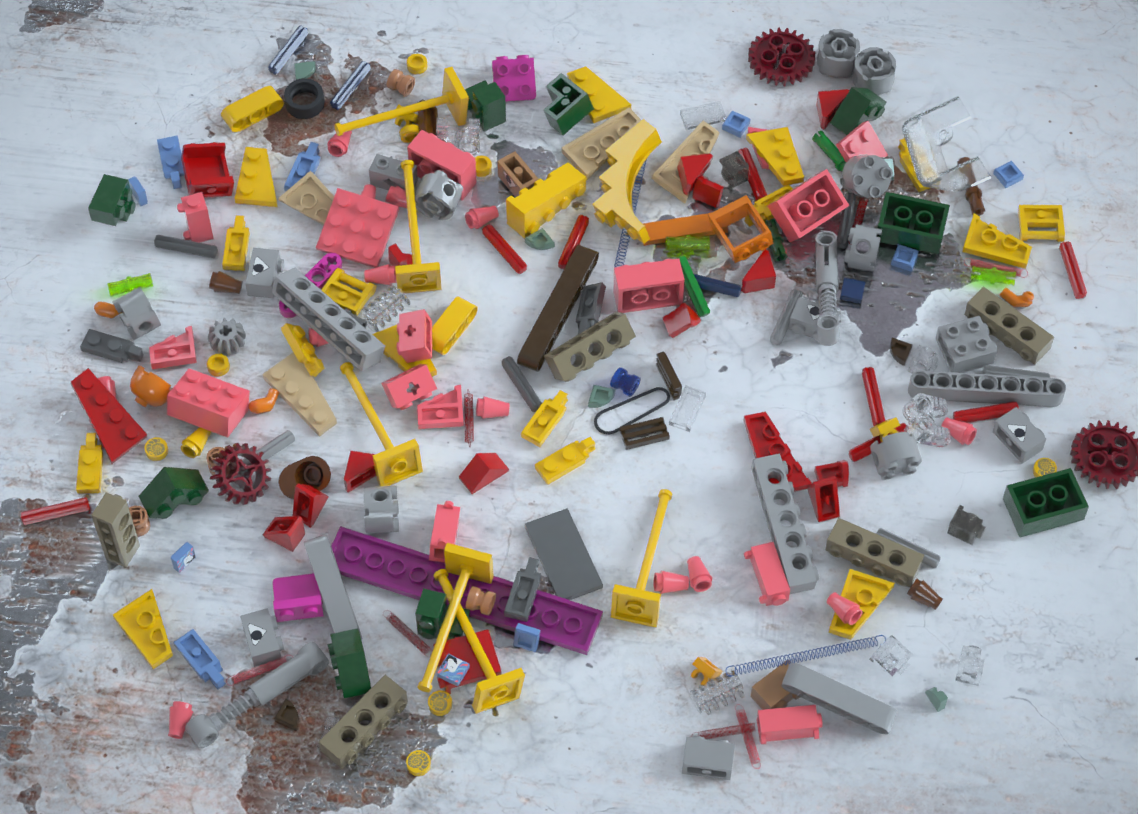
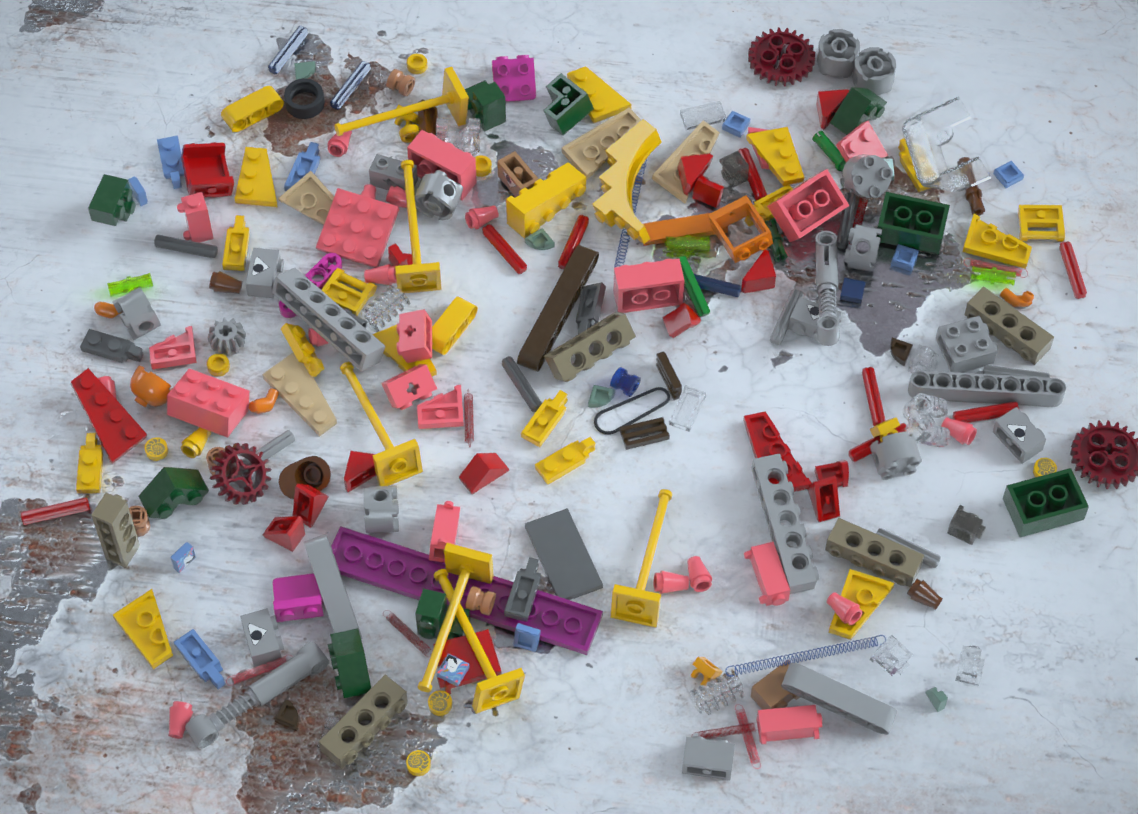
(491, 408): coral cone -> none

